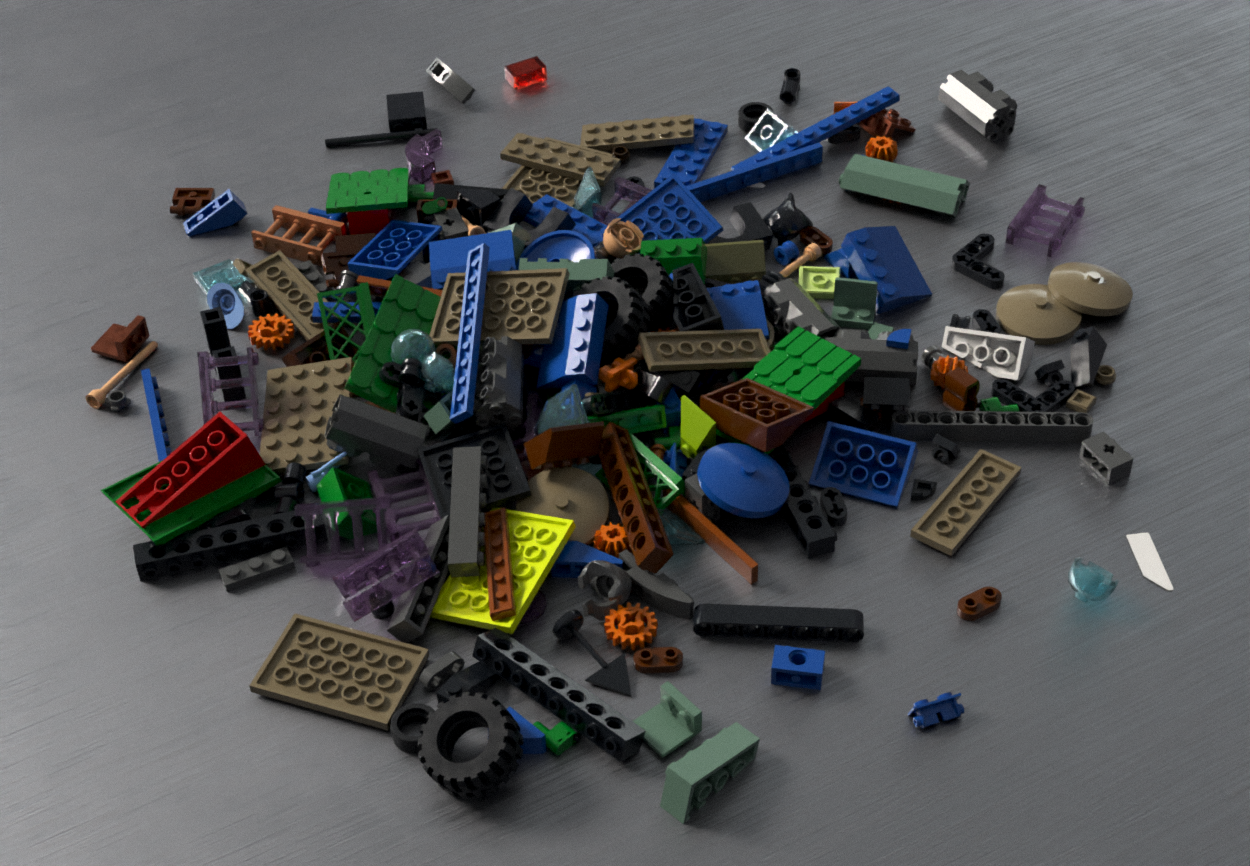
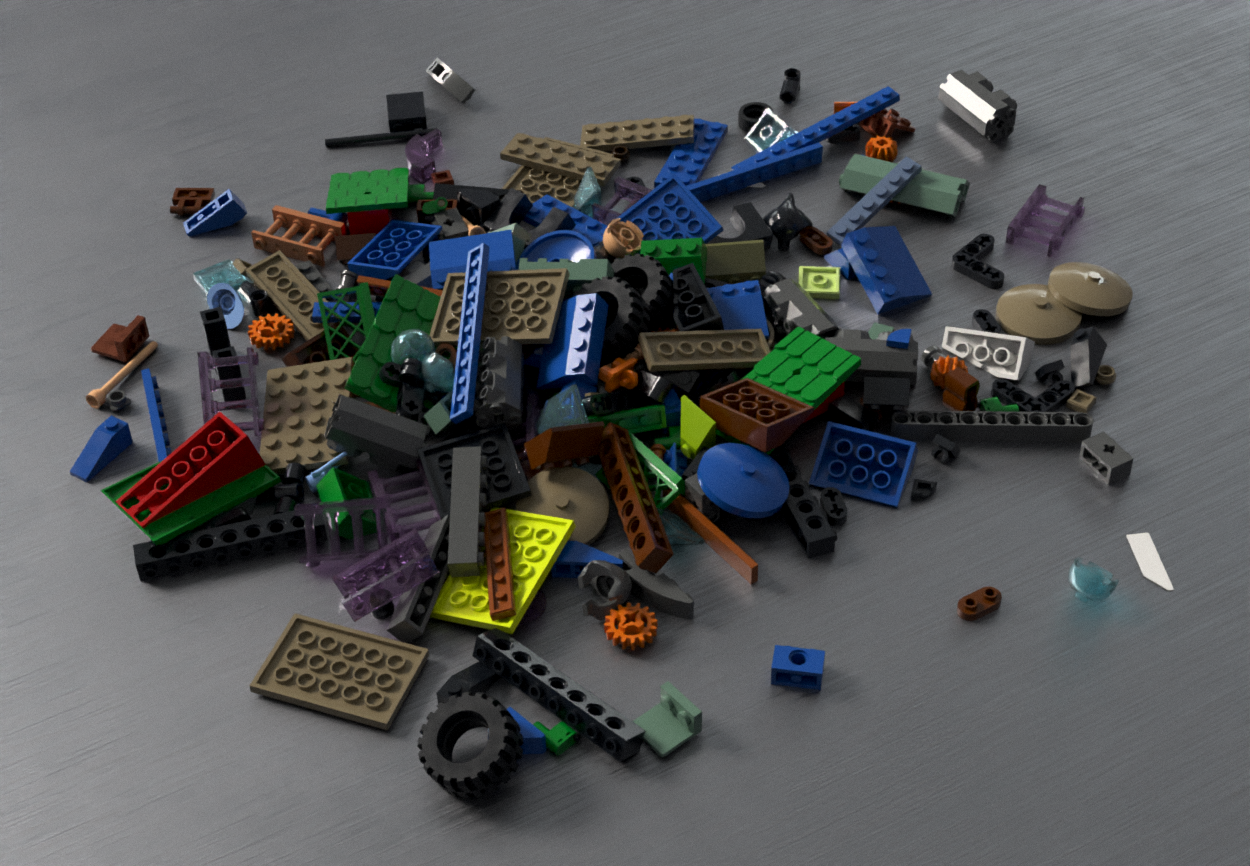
(103, 446): none -> blue slope
(256, 568): dark grey plate -> none
(334, 264): reddish brown plate -> none
(404, 715): black tyre -> none
(441, 670): dark grey beam -> none
(525, 73): clear red brick -> none
(612, 539): orange gear -> none
(612, 675): black piece -> none
(658, 660): reddish brown plate -> none
(707, 770): sand green wedge -> none
(778, 623): black beam -> none
(786, 253): blue wheel -> none
(811, 253): light nougat piece -> none
(854, 303): sand green bracket -> none
(875, 199): none -> sand blue plate
(927, 712): blue hinge -> none
(960, 322): black wheel -> none
(965, 502): dark tan plate -> none

